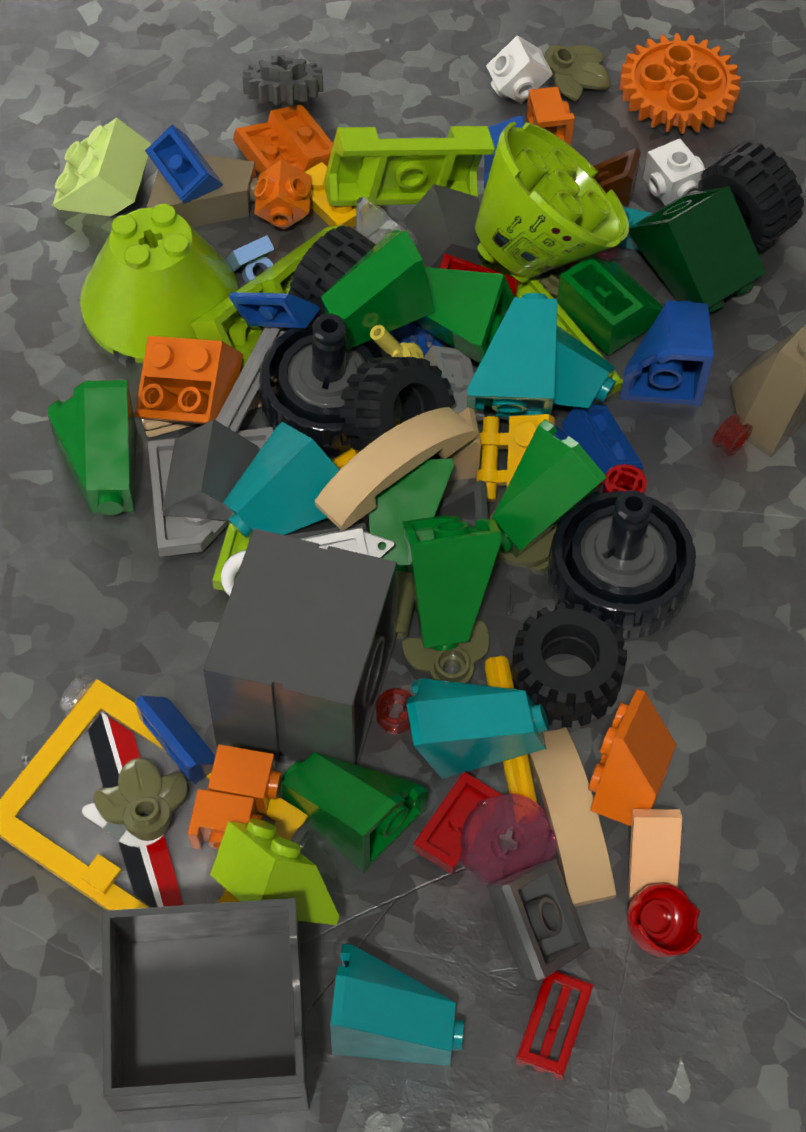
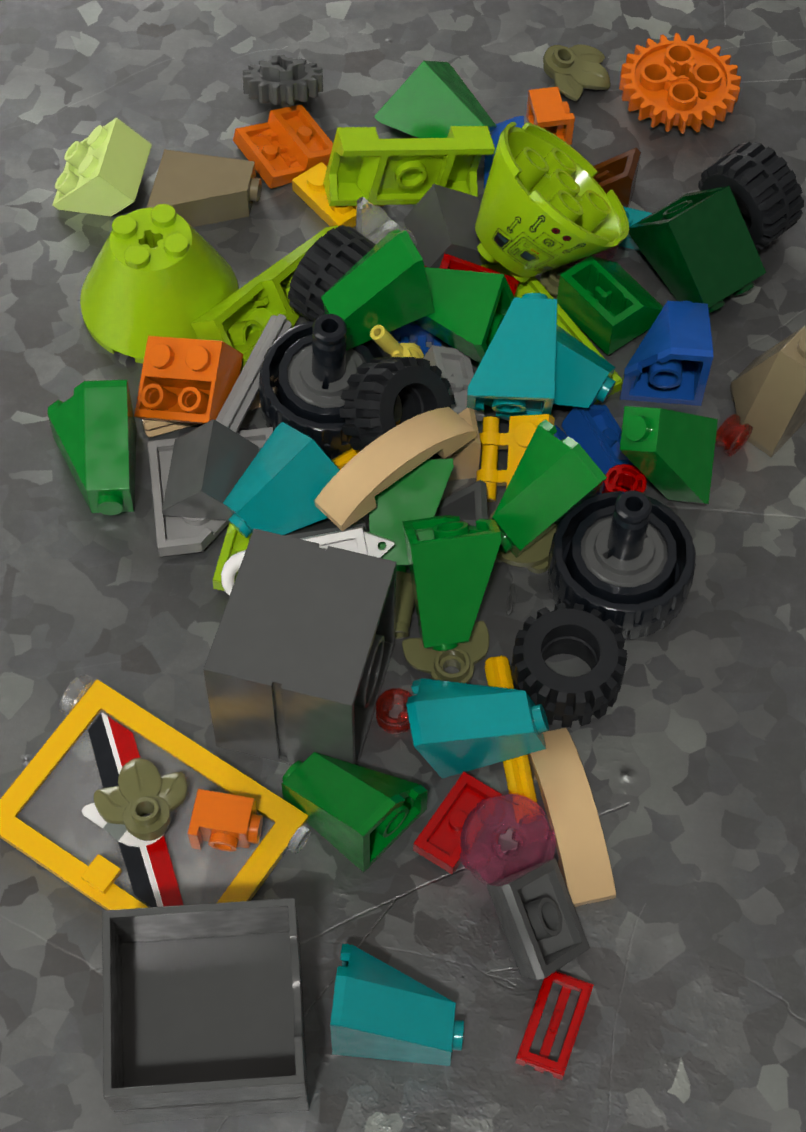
(176, 736): blue slope -> none
(182, 165): blue slope -> none
(246, 775): orange brick -> none
(251, 255): light blue tile -> none
(263, 866): lime slope -> none
(274, 309): blue slope -> none
(283, 195): orange brick -> none
(432, 103): none -> green slope
(518, 70): white brick -> none
(632, 761): orange slope -> none
(654, 848): light nougat tile -> none
(663, 921): red hair -> none
(671, 450): none -> green slope
(672, 171): white brick -> none

